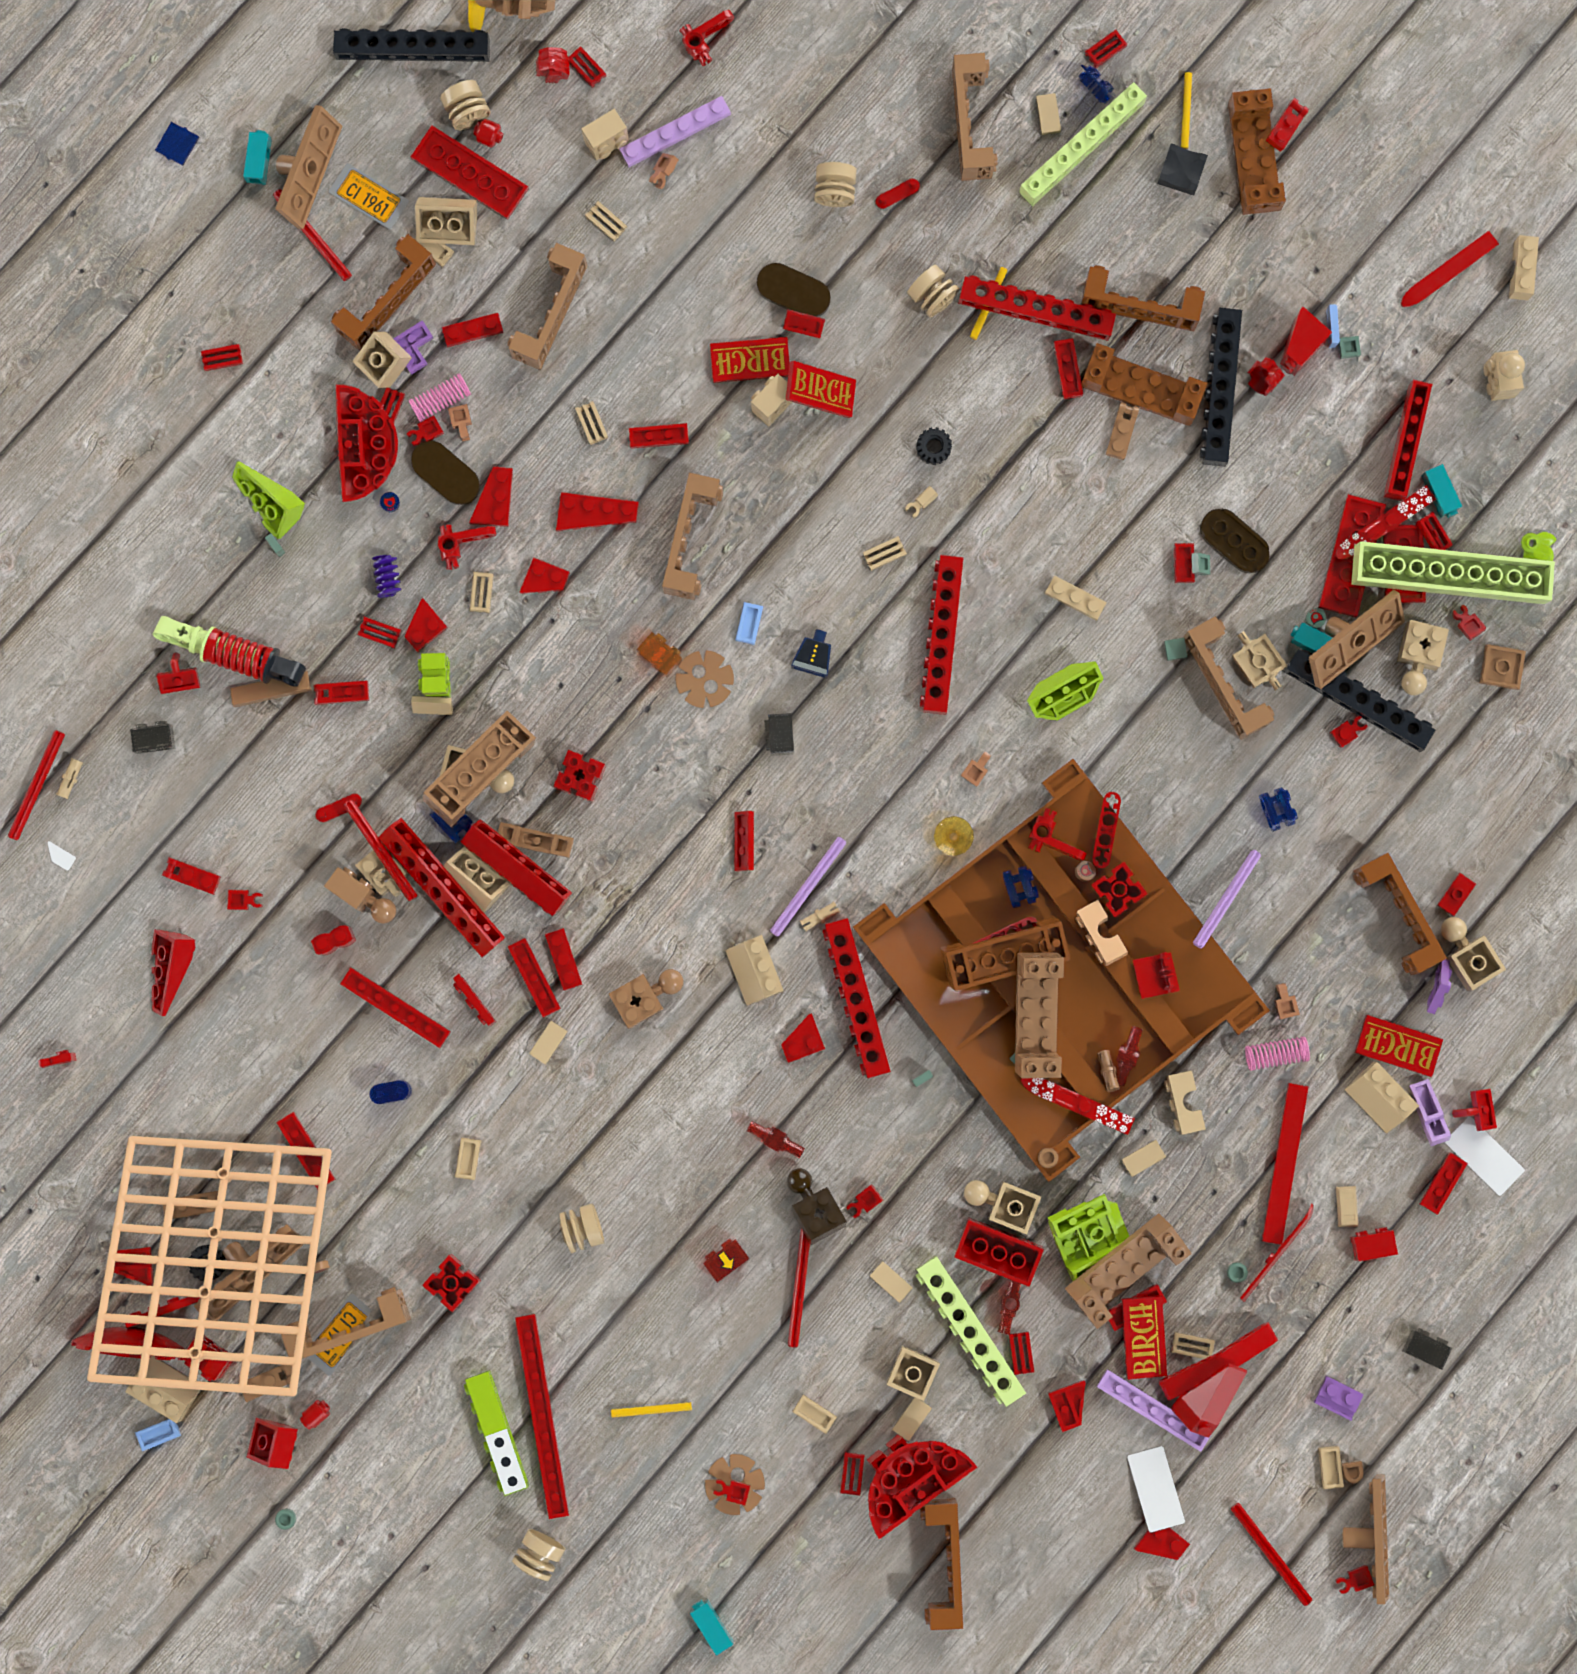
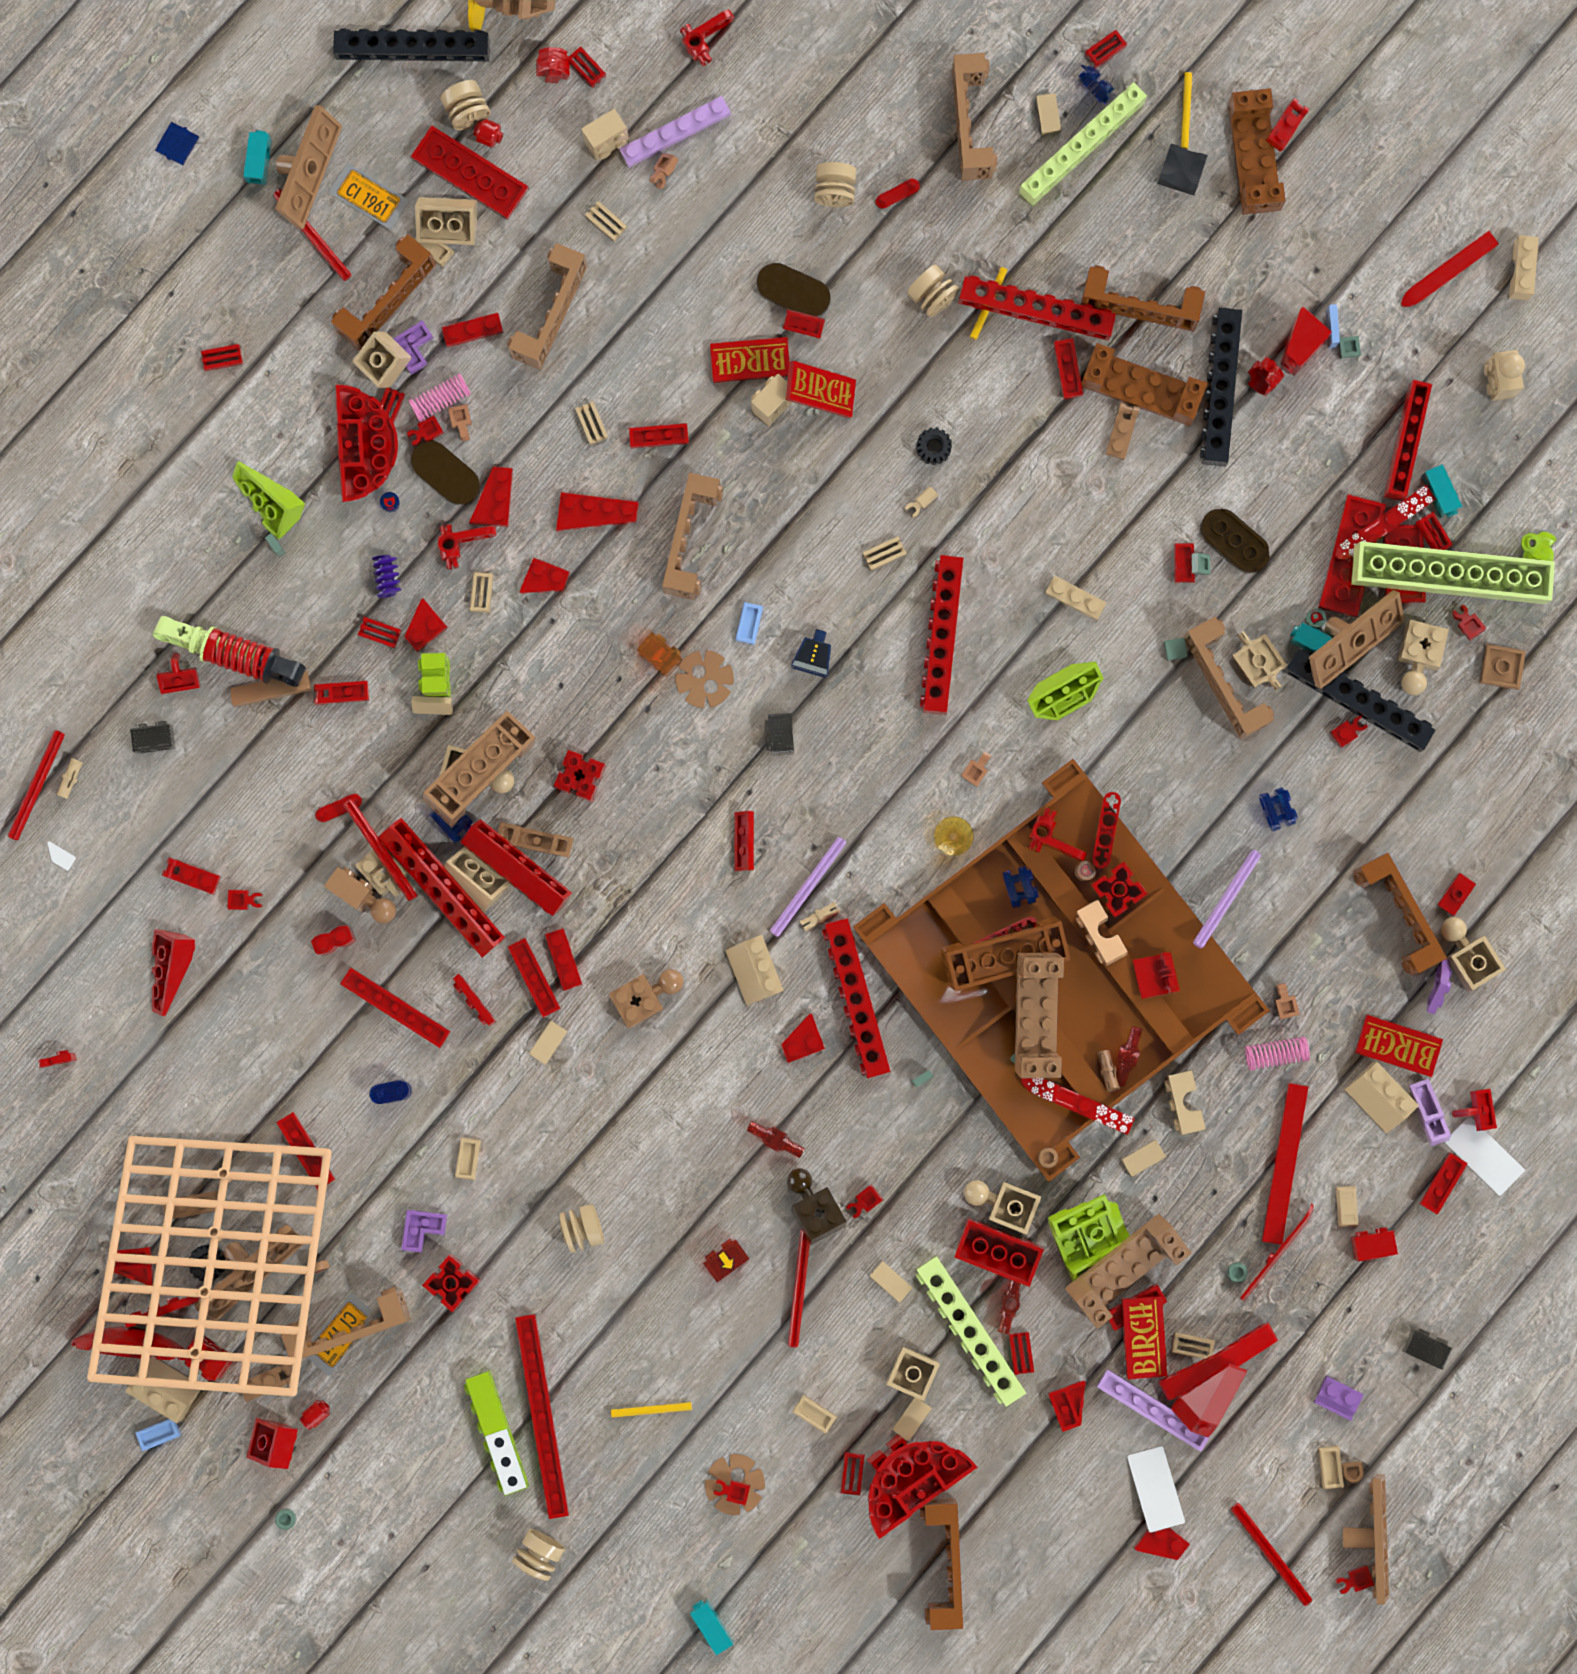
(418, 1224): none -> medium lavender plate

